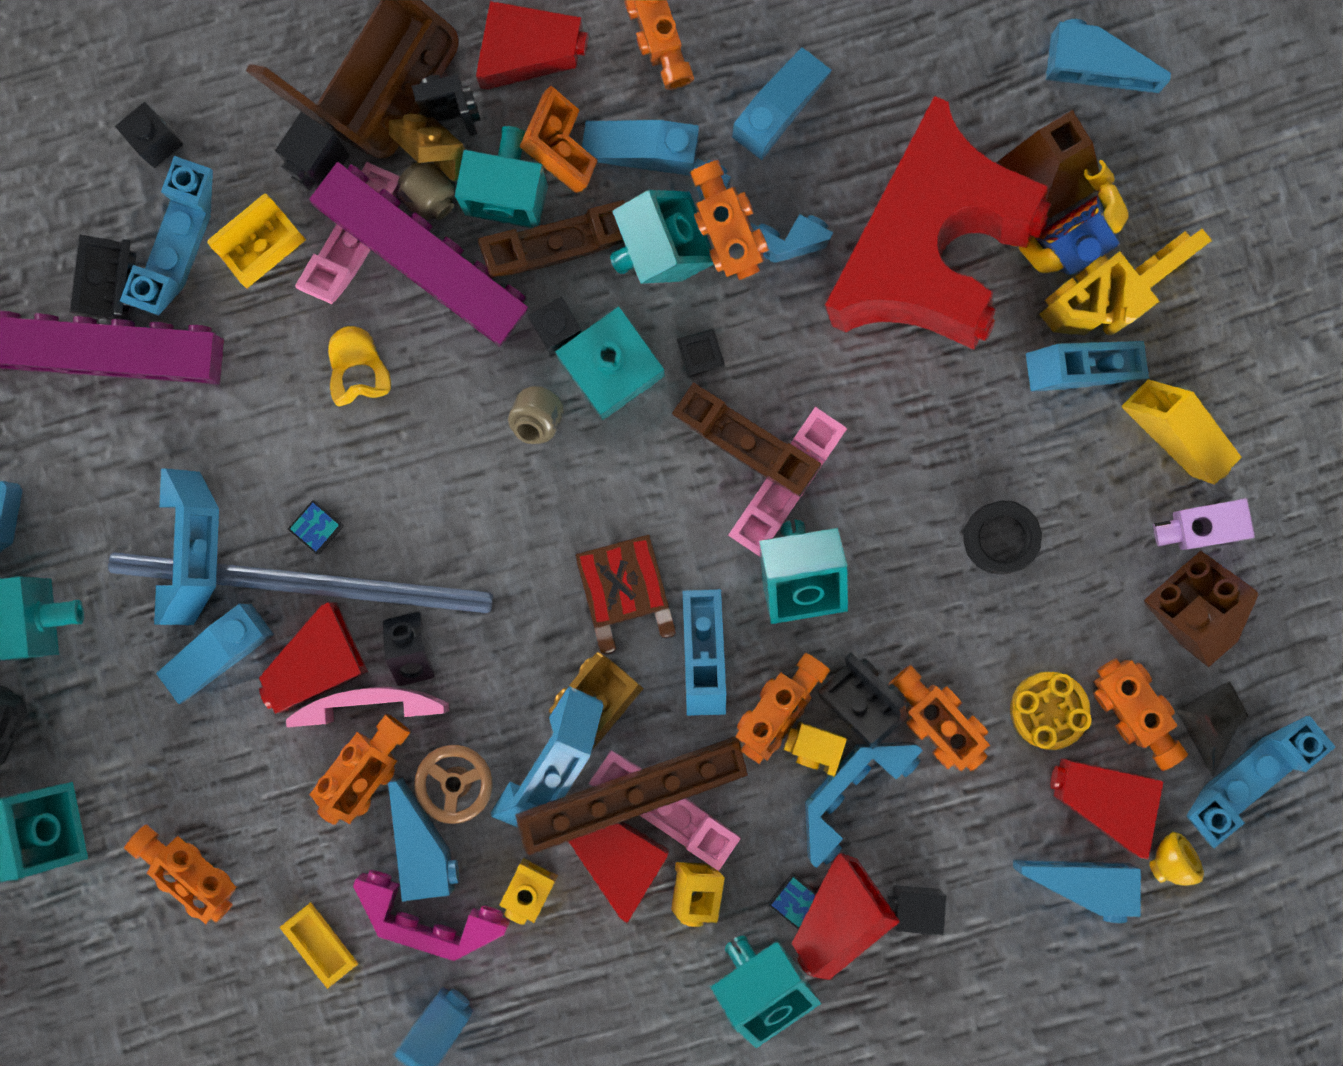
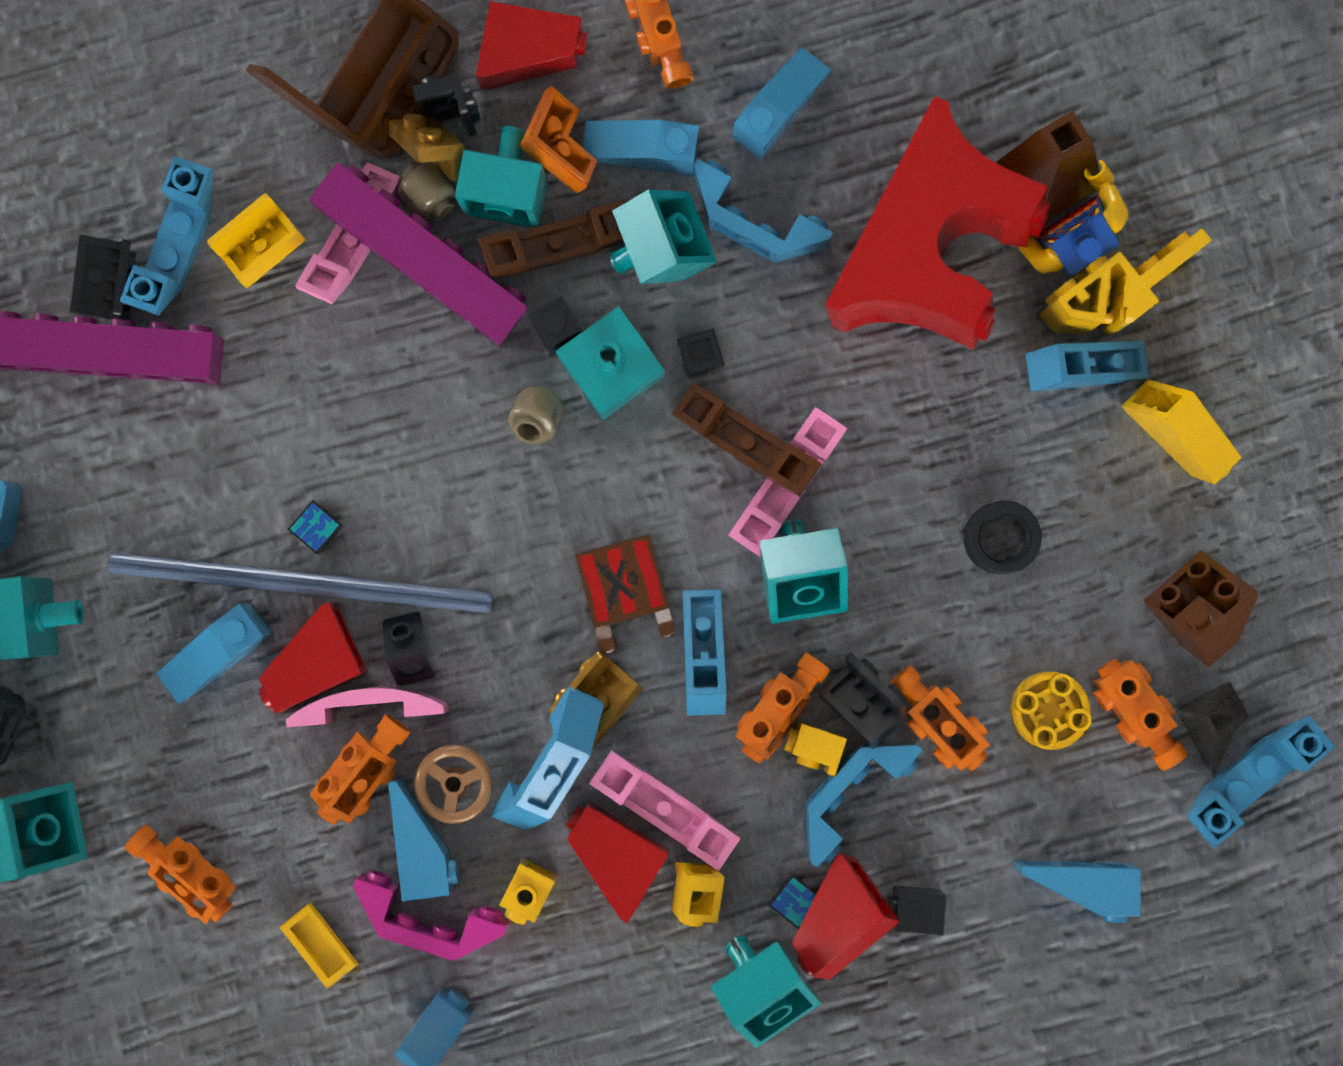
(149, 135): black brick -> none
(193, 547): dark azure slope -> none
(310, 152): black brick -> none
(350, 348): yellow piece -> none
(630, 795): reddish brown tile -> none
(733, 230): orange brick -> none
(1097, 58): dark azure slope -> none
(1112, 801): red slope -> none
(1177, 861): yellow brick -> none
(1219, 523): lavender torso -> none

